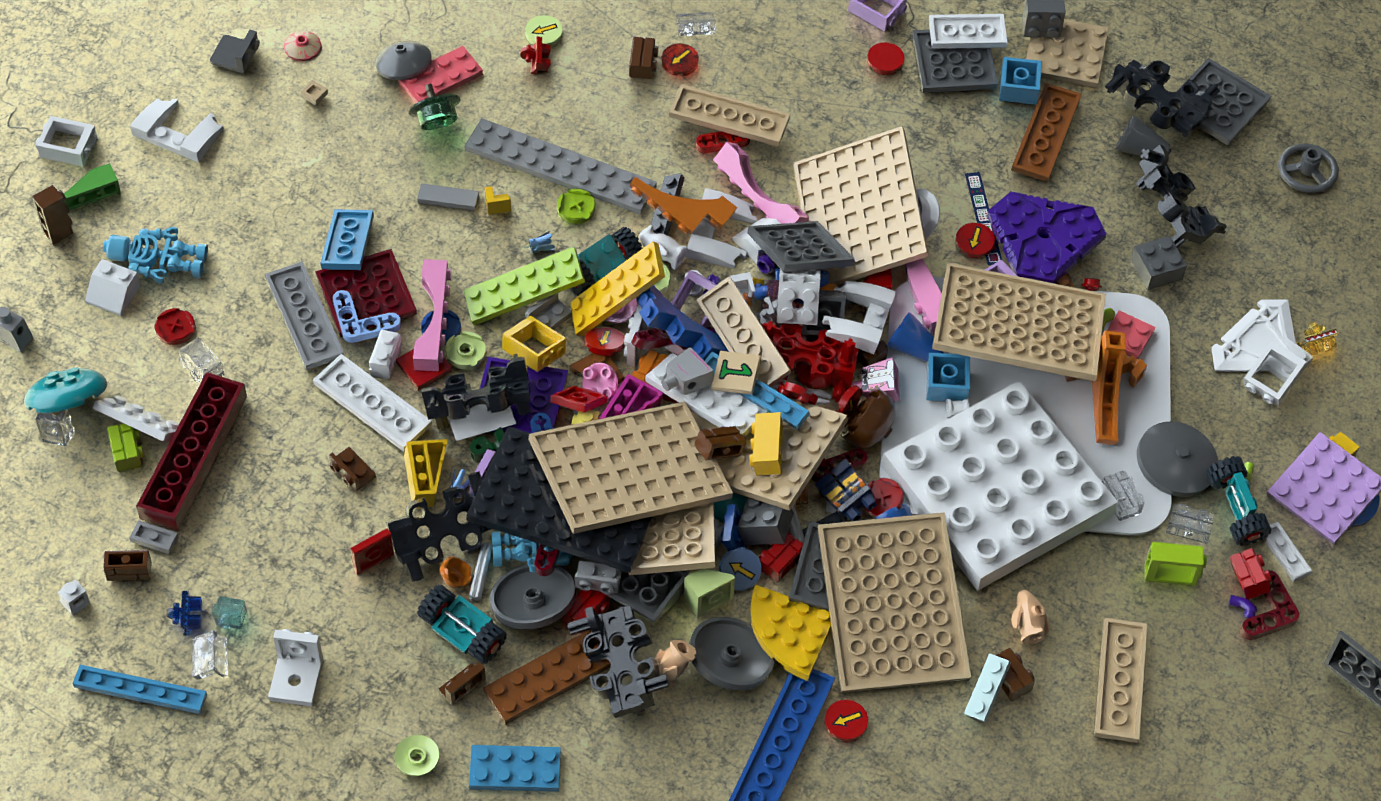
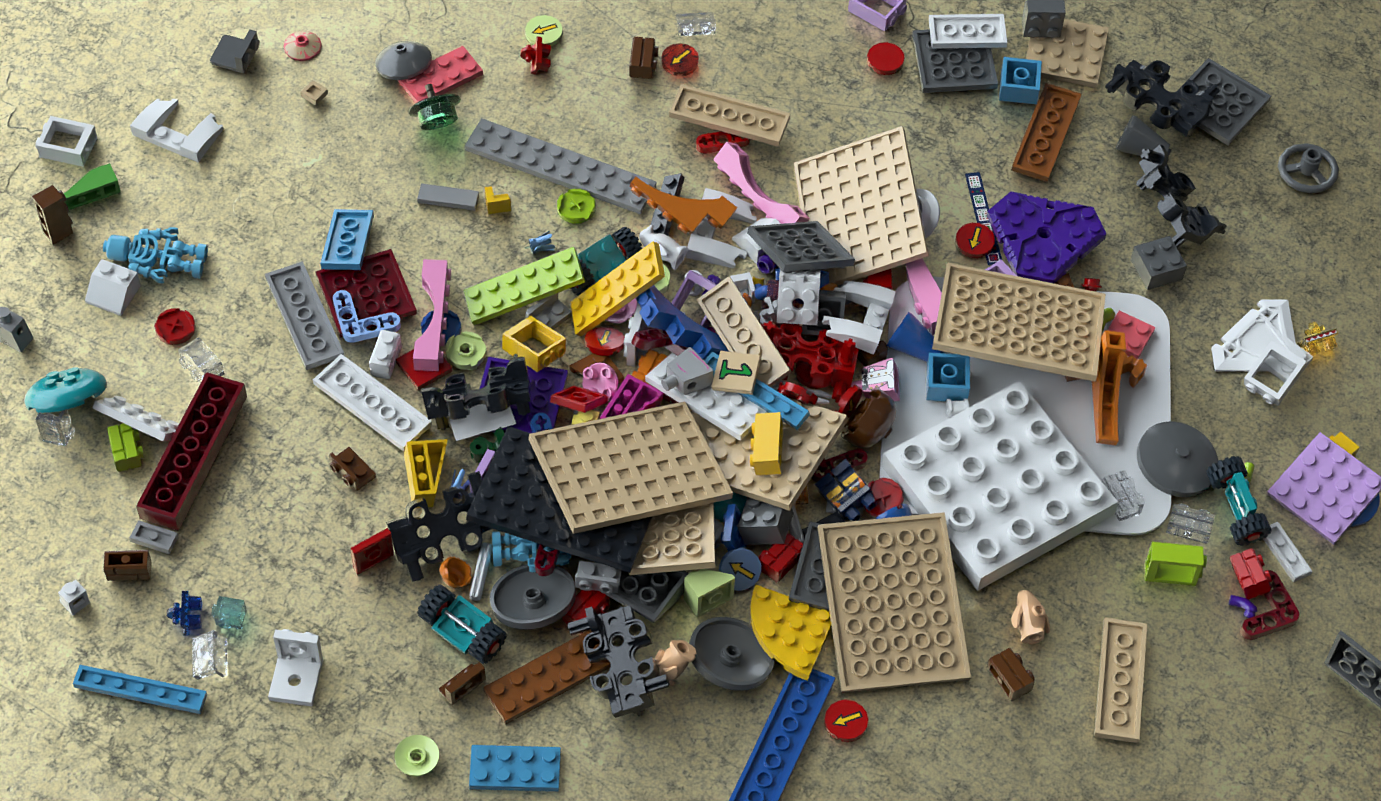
(720, 443): reddish brown brick -> none
(987, 688): light aqua plate -> none

